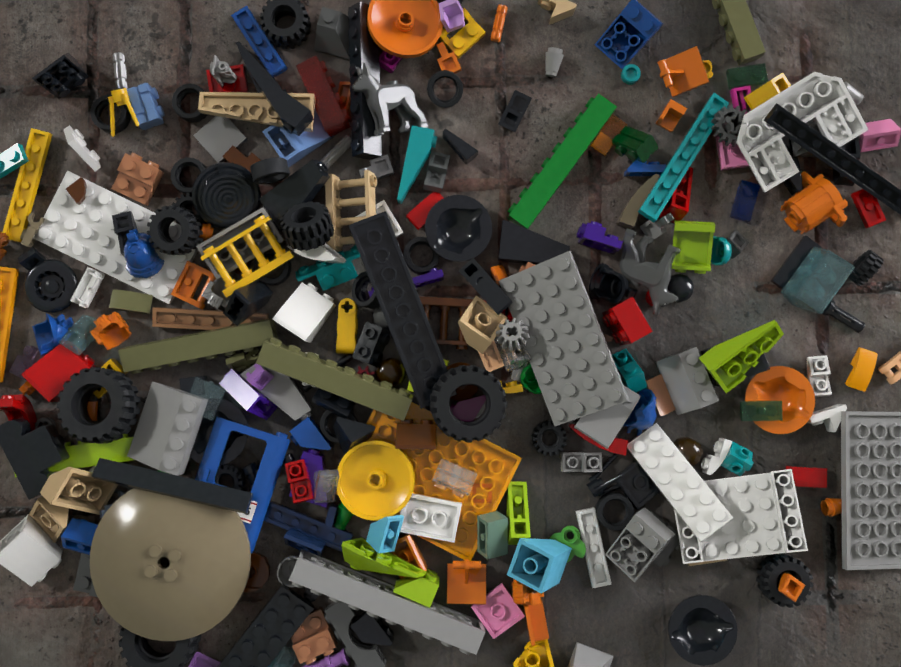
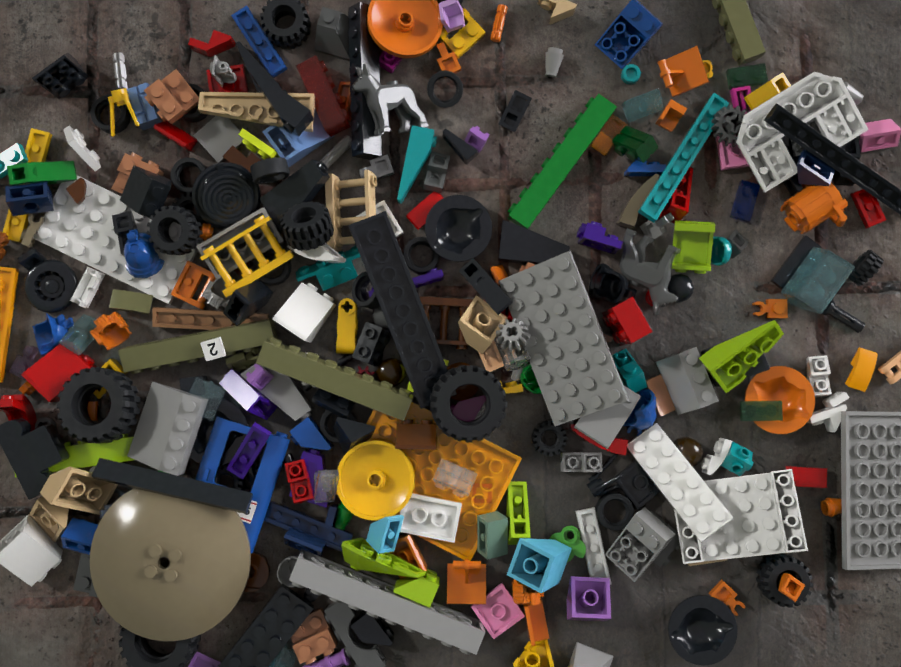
(29, 198): none -> dark blue brick
(36, 172): none -> green slope
(145, 191): none -> black slope
(172, 97): none -> nougat plate
(176, 135): none -> red slope
(213, 348): none -> white tile
(218, 43): none -> red slope
(248, 450): none -> dark purple plate
(256, 145): none -> neon yellow plate
(476, 138): none -> medium lavender tile
(589, 599): none -> medium lavender slope
(643, 105): none -> clear light blue slope
(726, 595): none -> orange plate
(774, 308): none -> orange plate
(813, 170): none -> dark blue slope
(835, 399): none -> white tile

